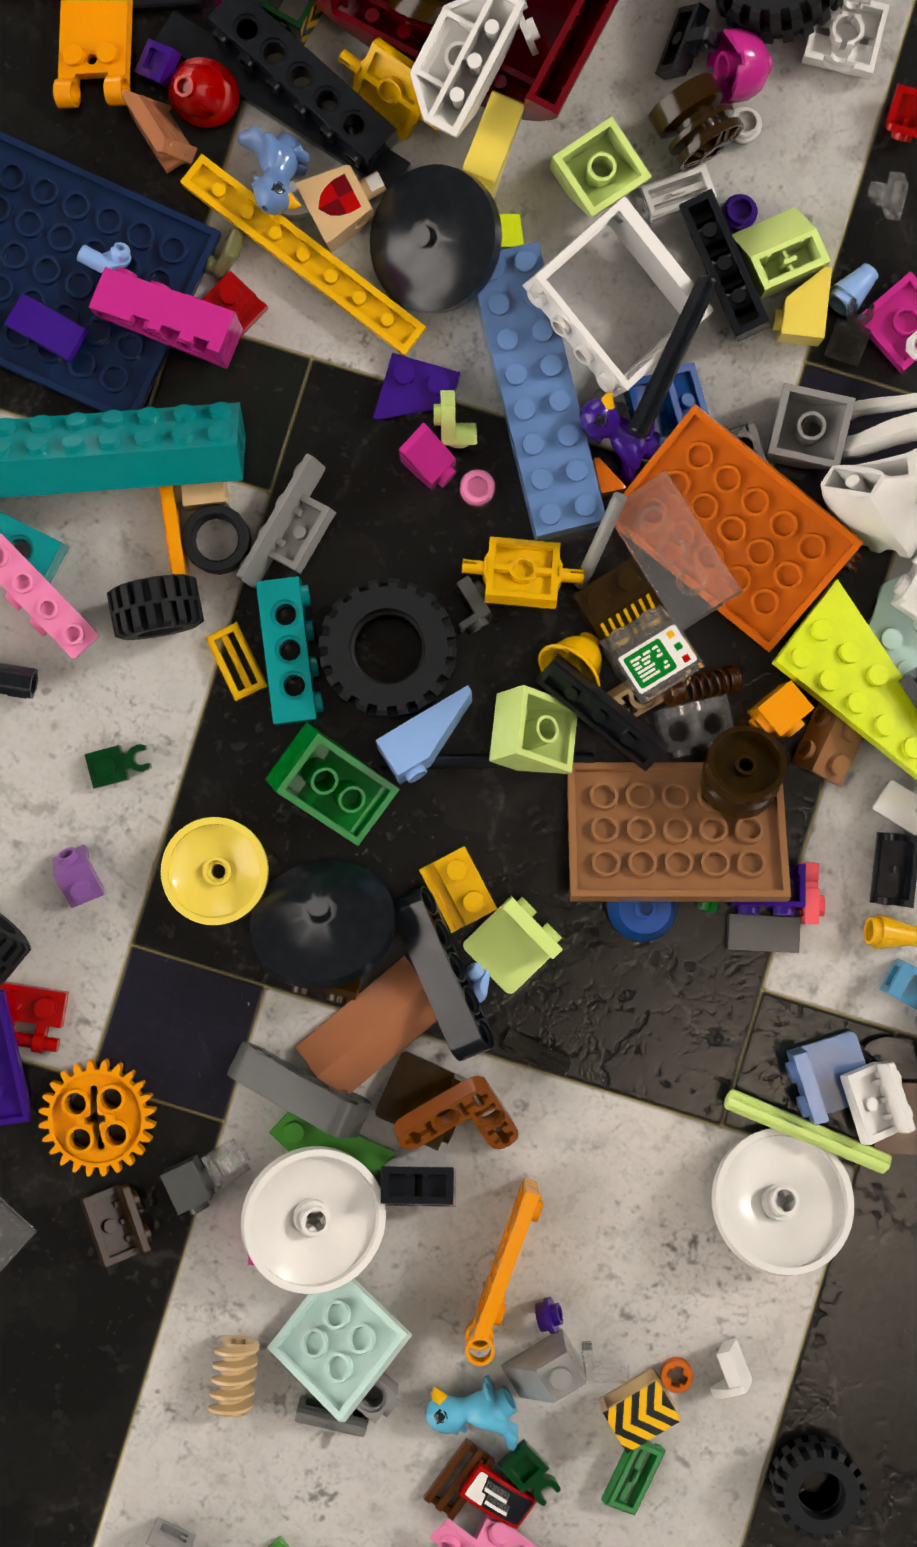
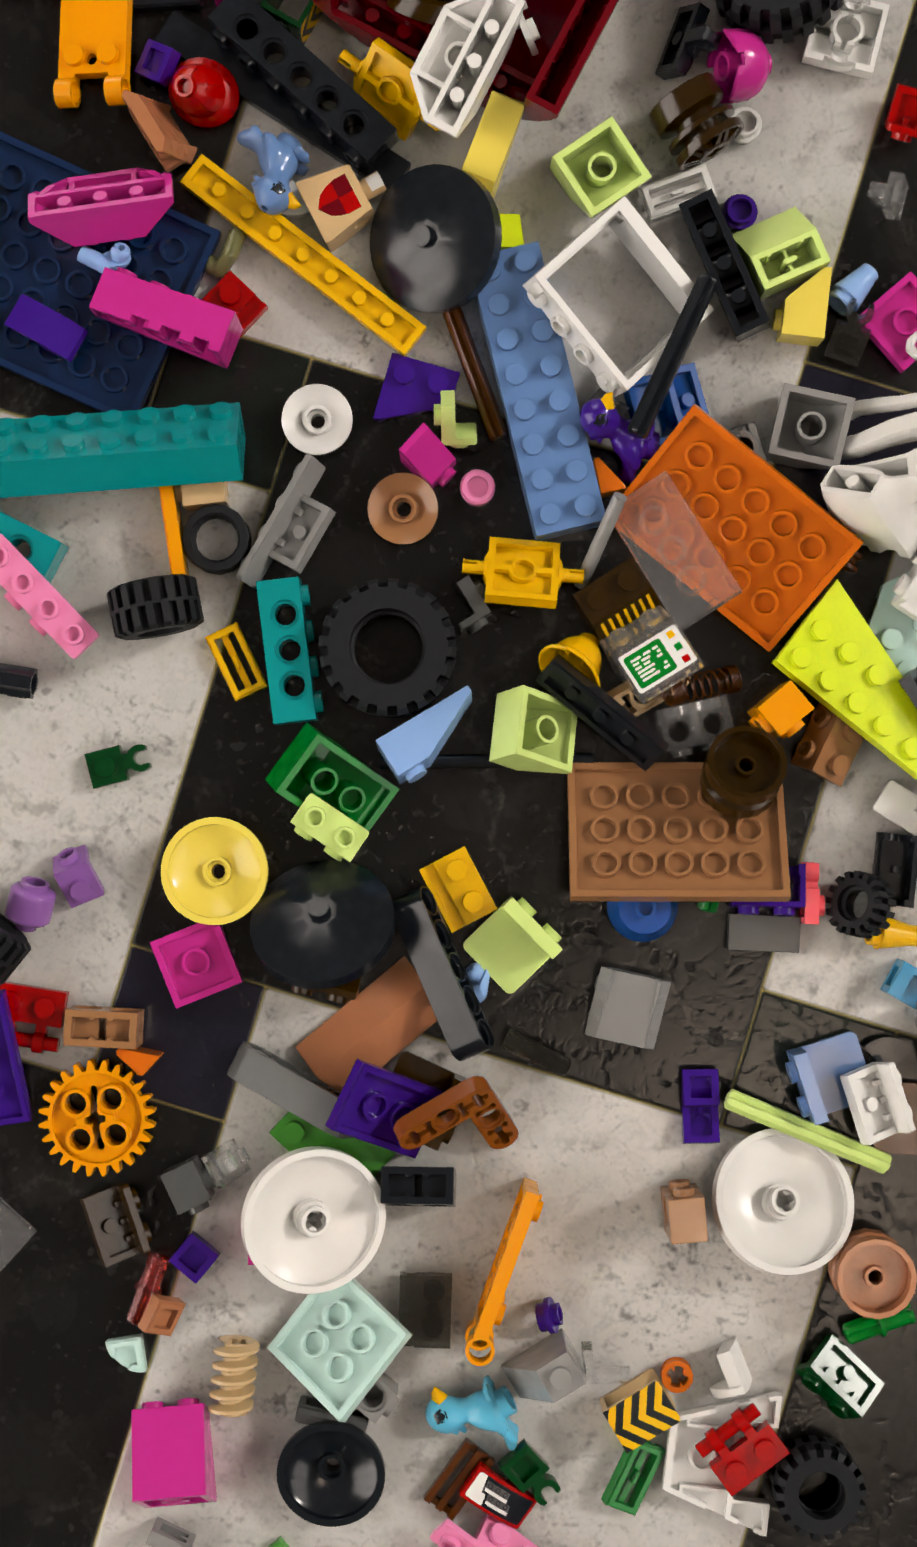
(30, 903): none -> medium lavender head
(102, 206): none -> dark pink wedge
(103, 1027): none -> medium nougat brick
(128, 1352): none -> light aqua tile
(139, 1059): none -> orange slope
(148, 1285): none -> clear red axle
(161, 1315): none -> nougat tile
(172, 1454): none -> dark pink slope
(194, 1257): none -> dark purple plate
(196, 962): none -> dark pink plate
(312, 402): none -> white dish
(329, 1492): none -> black dish
(330, 827): none -> yellowish green bracket
(374, 1102): none -> dark purple tile
(387, 498): none -> medium nougat dish
(426, 1308): none -> clear smoke plate
(475, 374): none -> reddish brown axle
(627, 1007): none -> light grey slope
(684, 1212): none -> medium nougat brick
(690, 1475): none -> white wing
(700, 1106): none -> dark purple slope
(746, 1458): none -> red plate
(840, 1379): none -> bracket
(843, 904): none -> black tyre
(866, 1328): none -> green axle
(892, 1278): none -> nougat wheel

